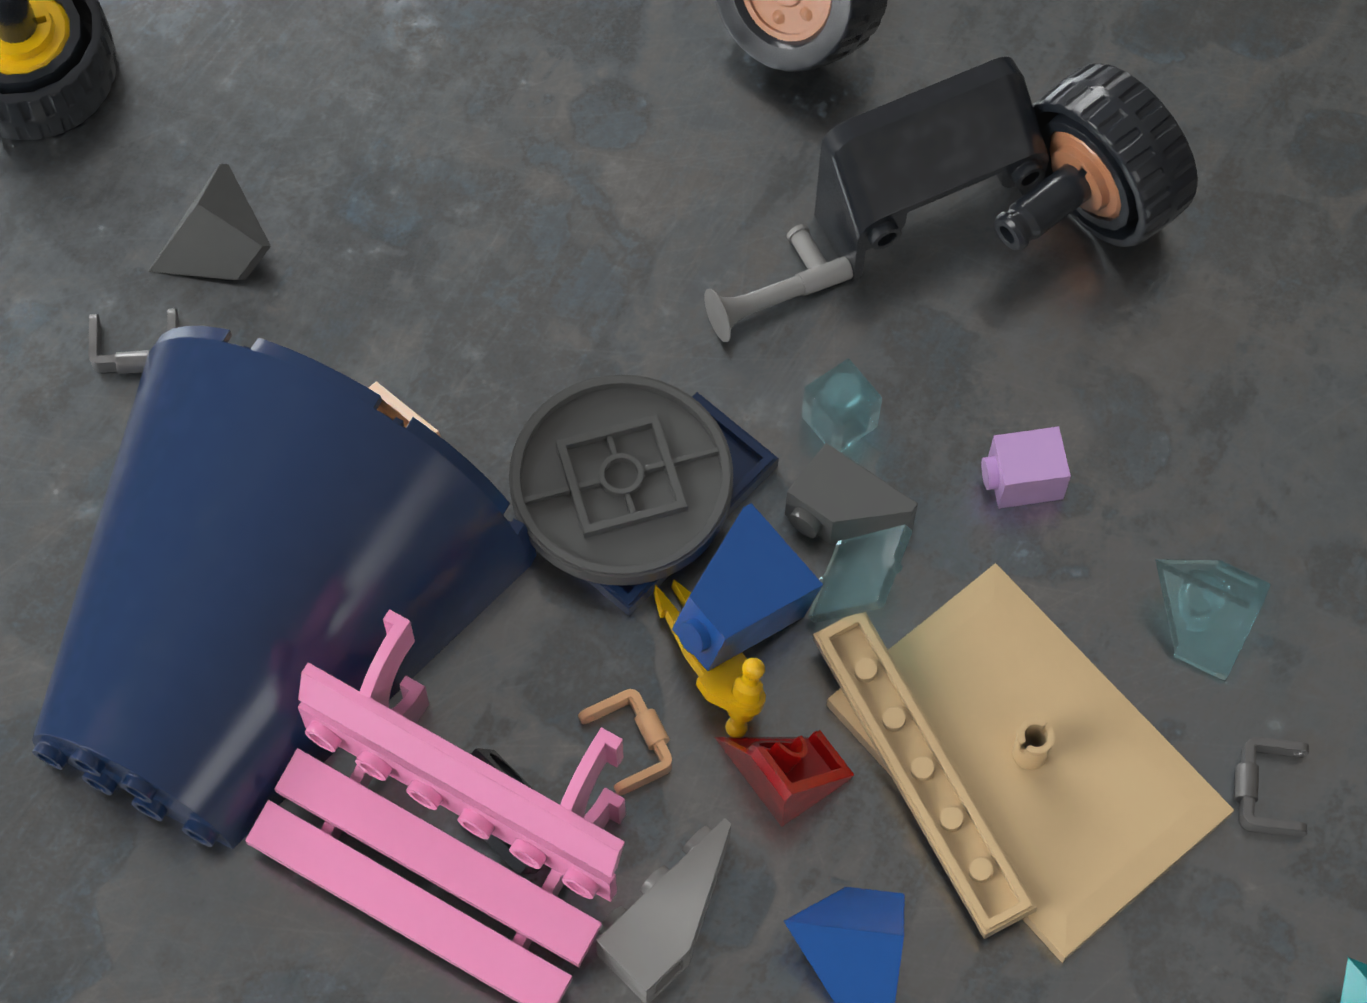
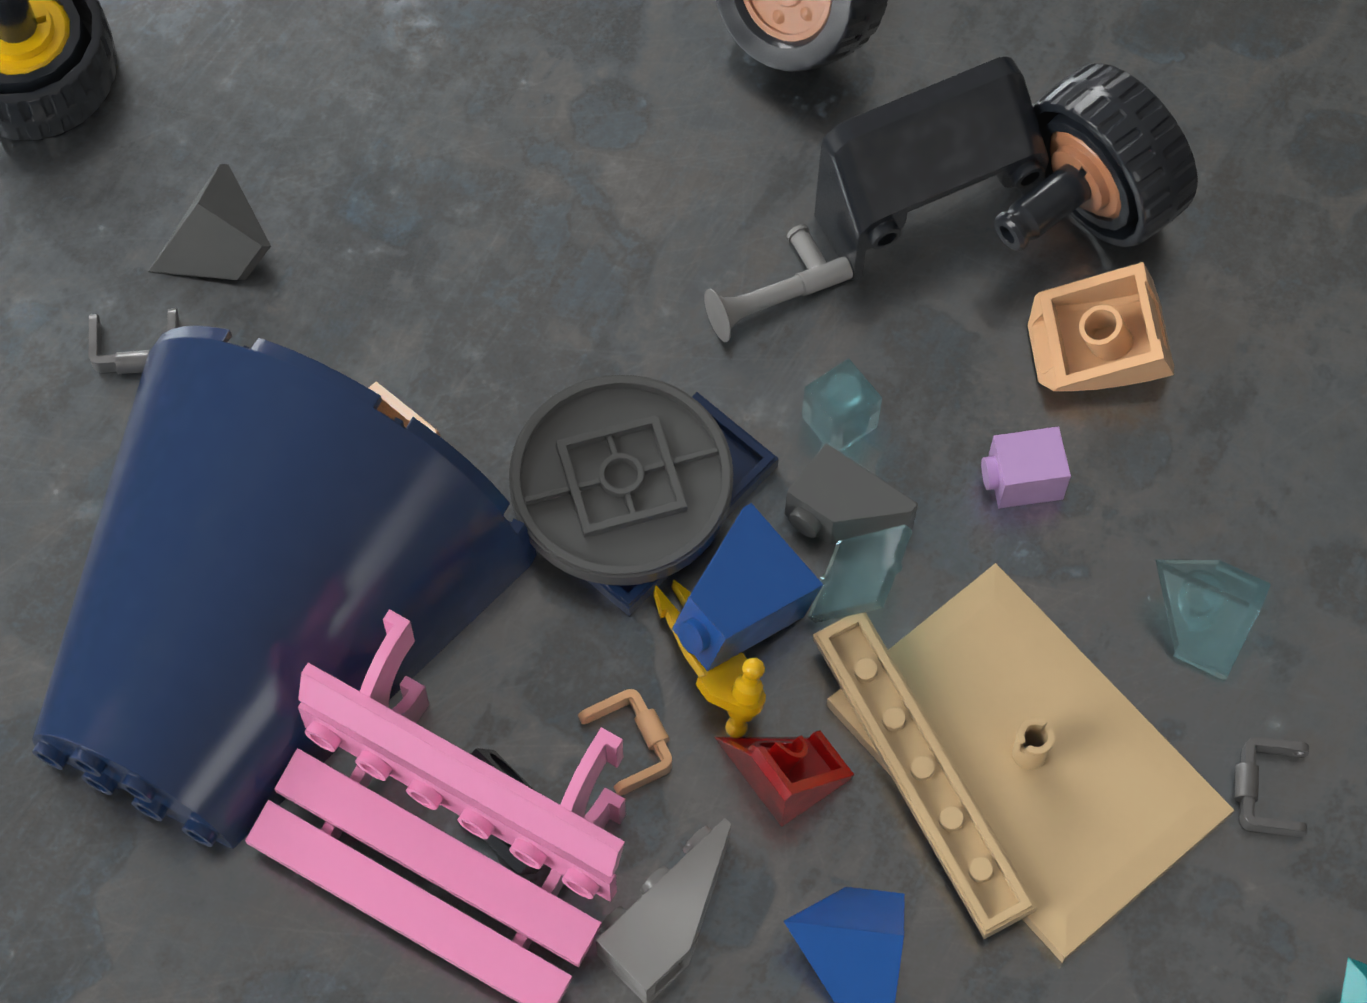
(1100, 332): none -> light nougat slope

